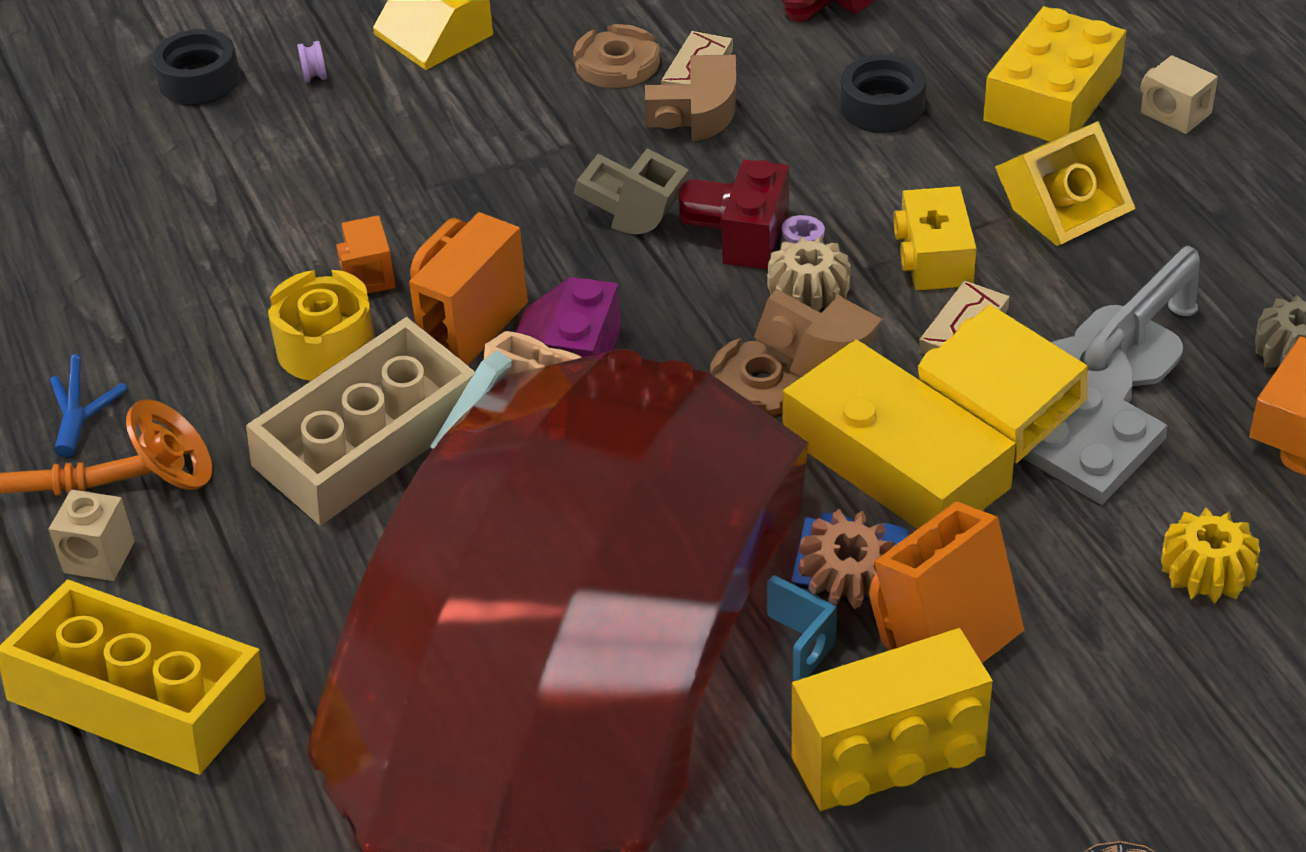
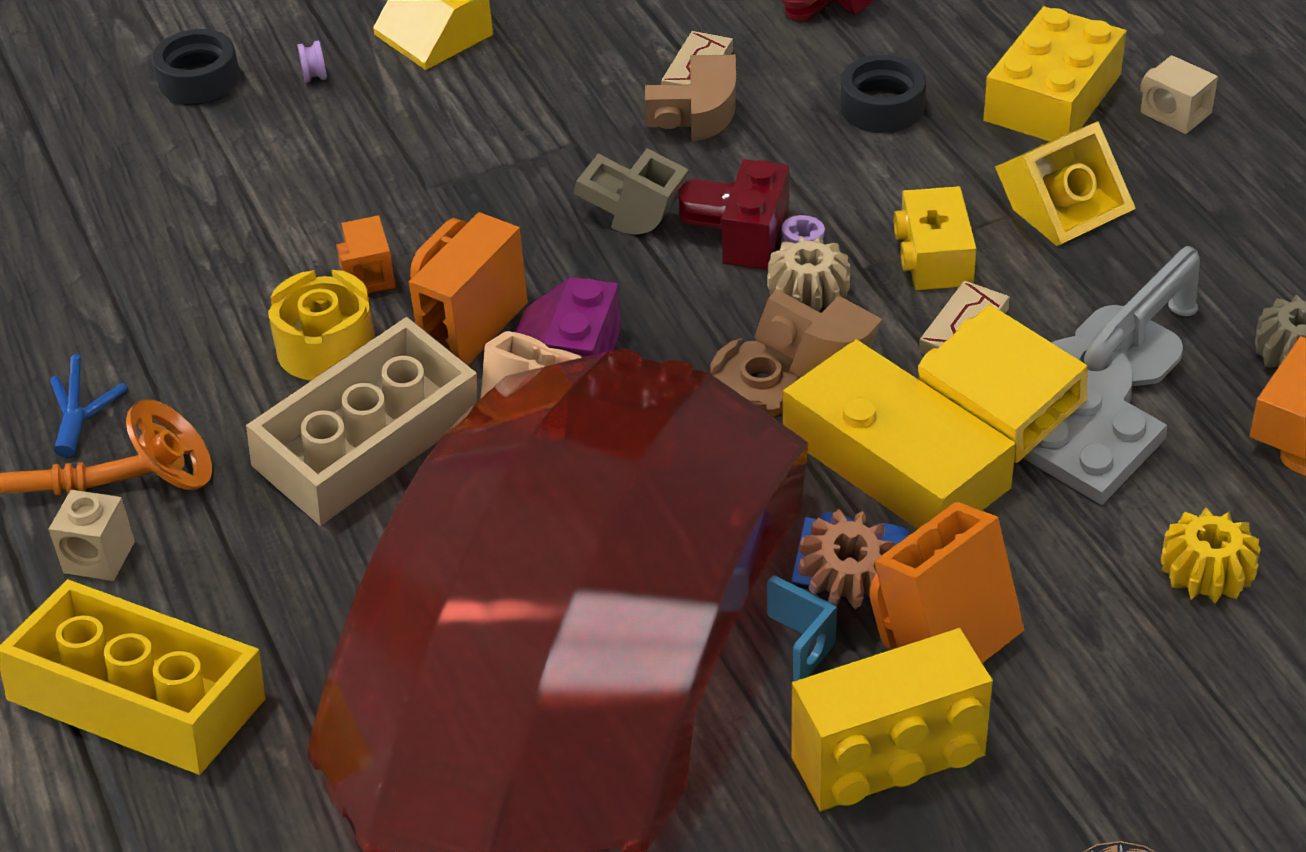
(484, 379): light aqua tile -> none
(636, 60): medium nougat tile -> none

